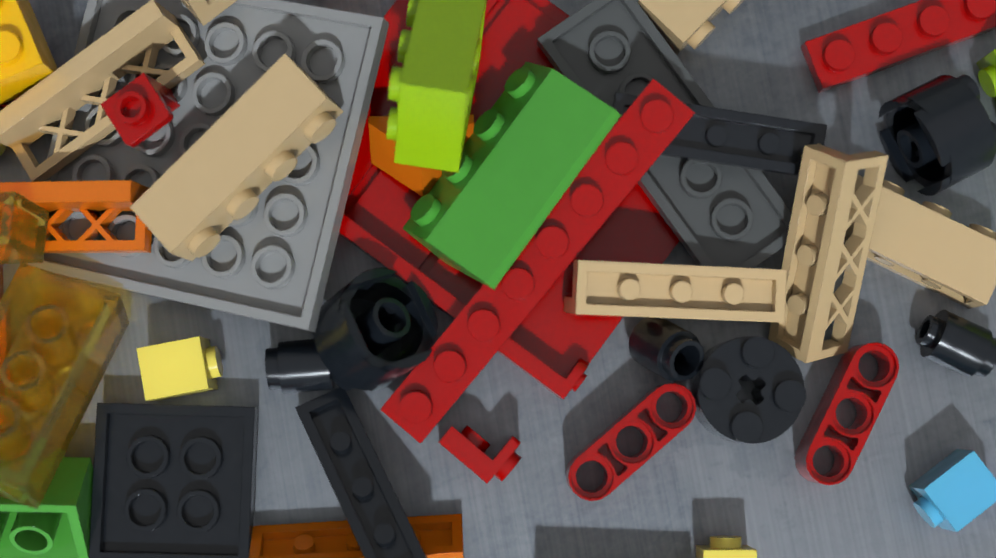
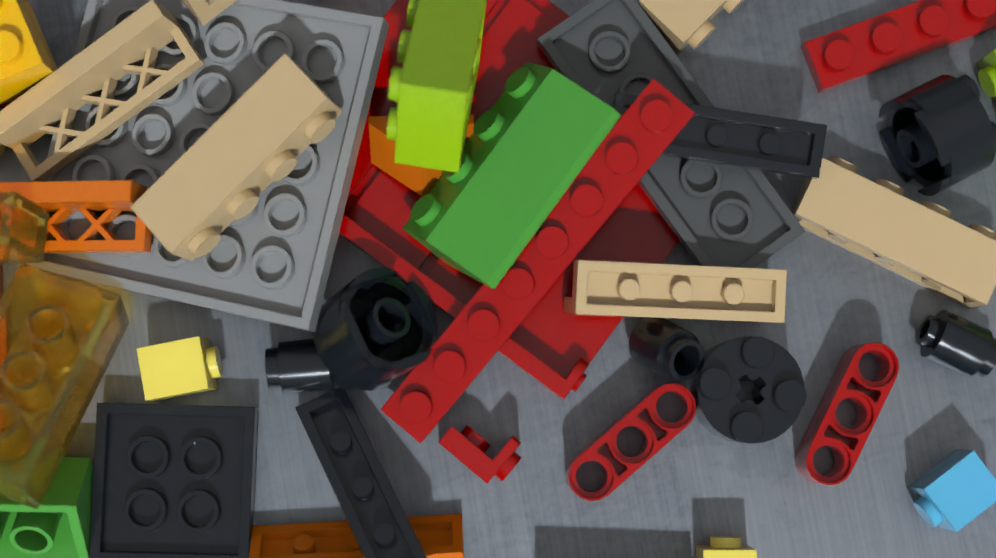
(140, 109): red bracket -> none
(817, 252): tan fence -> none

